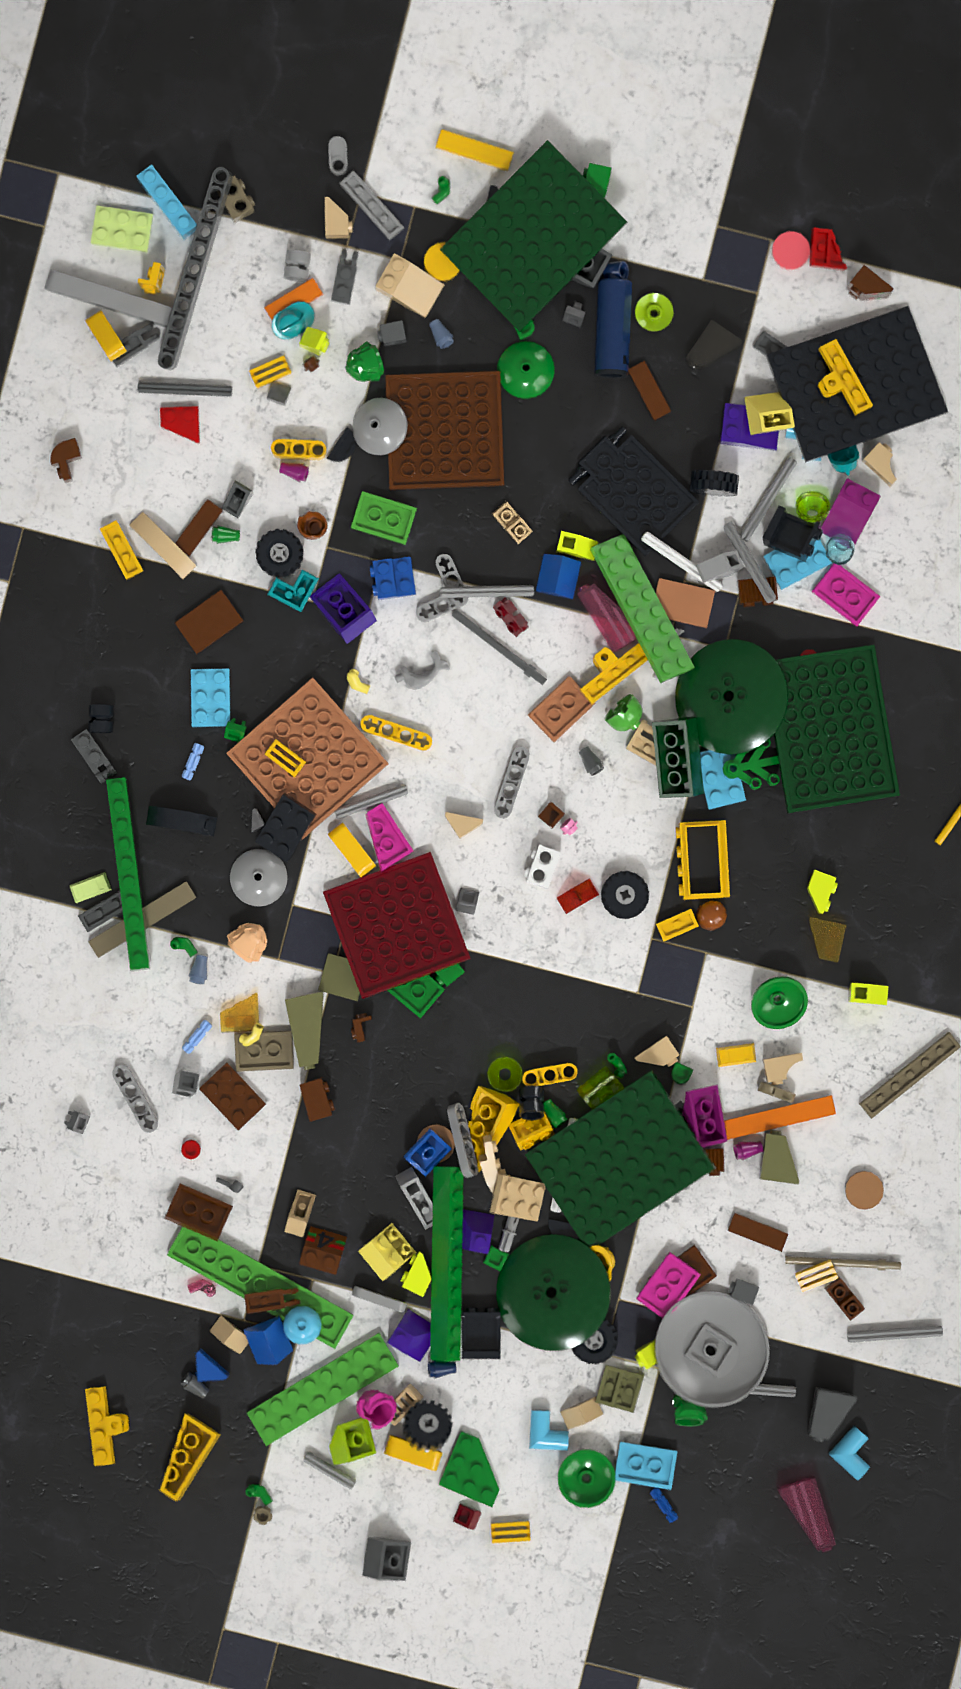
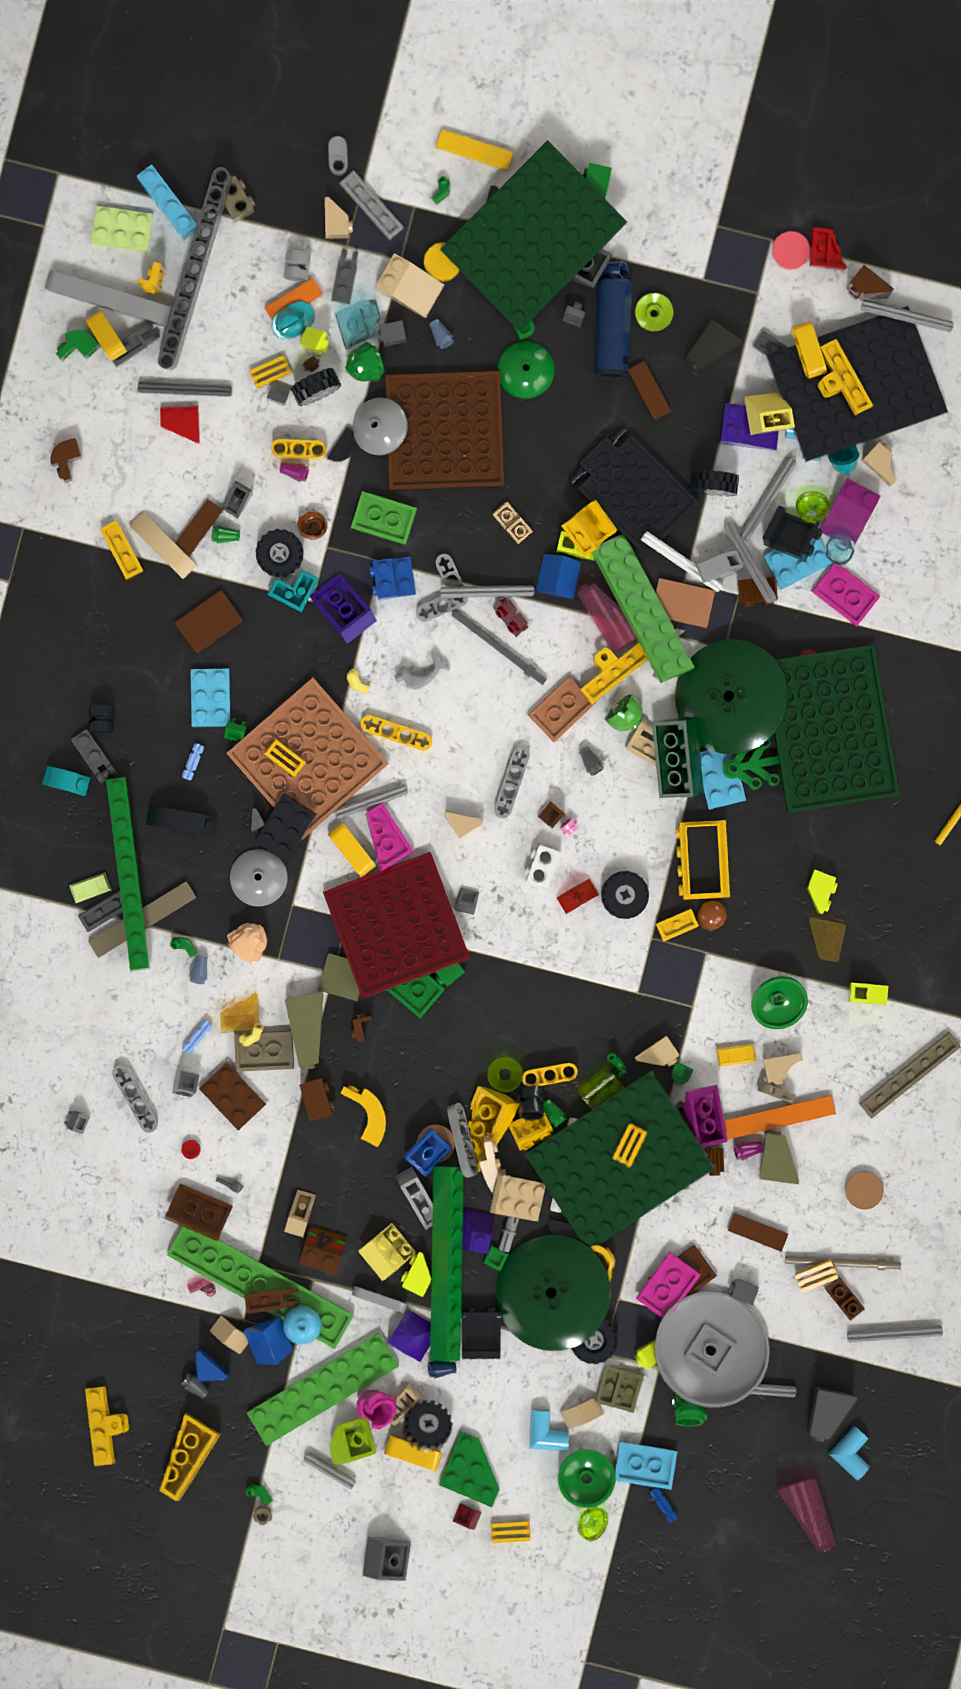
(66, 780): none -> teal brick
(77, 340): none -> green brick
(316, 386): none -> black wheel
(358, 322): none -> clear light blue slope
(376, 1116): none -> yellow arch
(589, 528): none -> yellow panel
(596, 1525): none -> clear neon green piece
(623, 1159): none -> yellow tile
(809, 349): none -> yellow beam
(906, 315): none -> light grey axle

